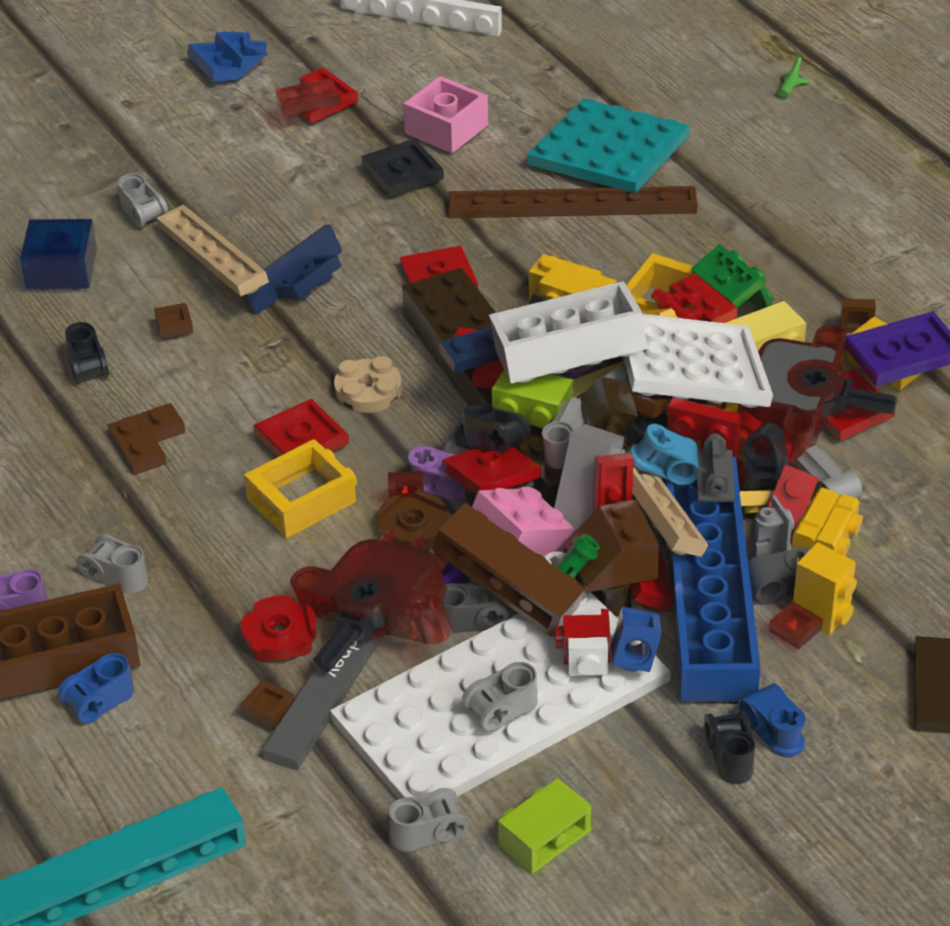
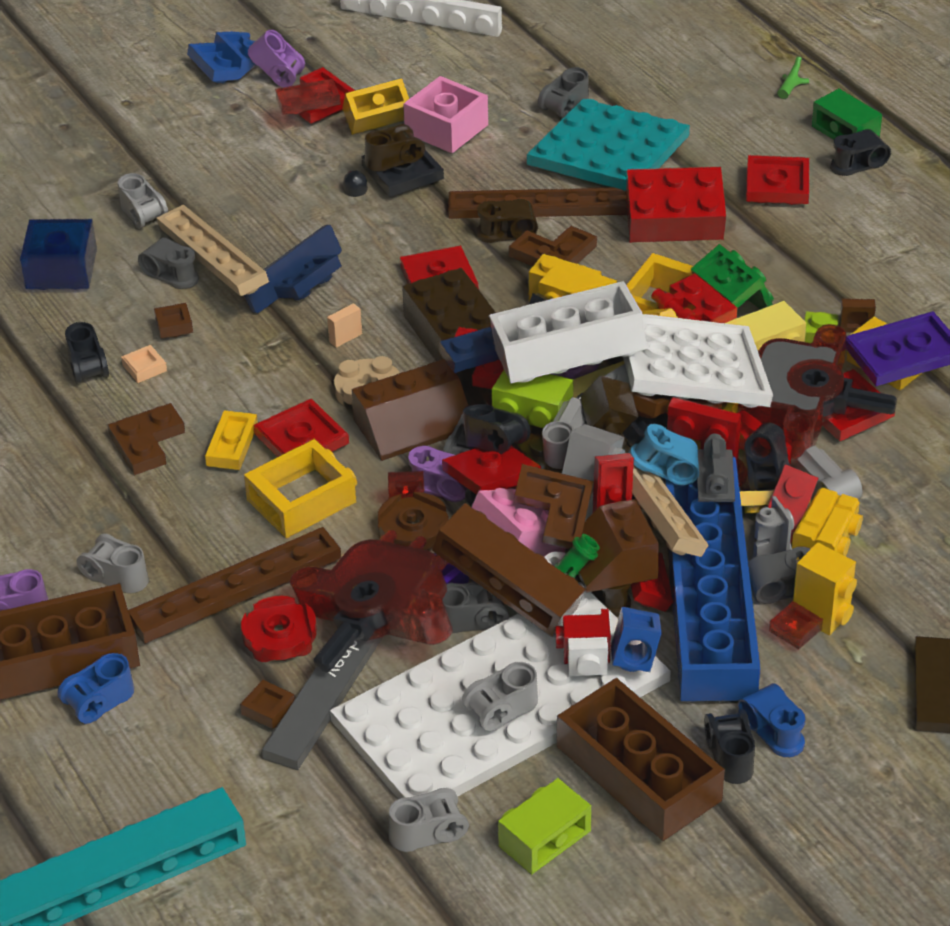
(144, 363): none -> light nougat tile
(170, 263): none -> dark grey piece
(231, 440): none -> yellow plate
(232, 585): none -> reddish brown plate
(276, 56): none -> medium lavender piece
(344, 325): none -> light nougat tile
(355, 183): none -> black hinge
(375, 106): none -> yellow brick
(389, 147): none -> dark brown piece
(409, 409): none -> reddish brown slope
(506, 220): none -> dark brown piece
(562, 496): none -> reddish brown plate
(565, 91): none -> dark grey piece
(570, 246): none -> reddish brown plate
(640, 758): none -> reddish brown brick
(675, 204): none -> red brick
(777, 179): none -> red plate
(815, 320): none -> lime plate
(844, 115): none -> green brick
(860, 150): none -> black piece

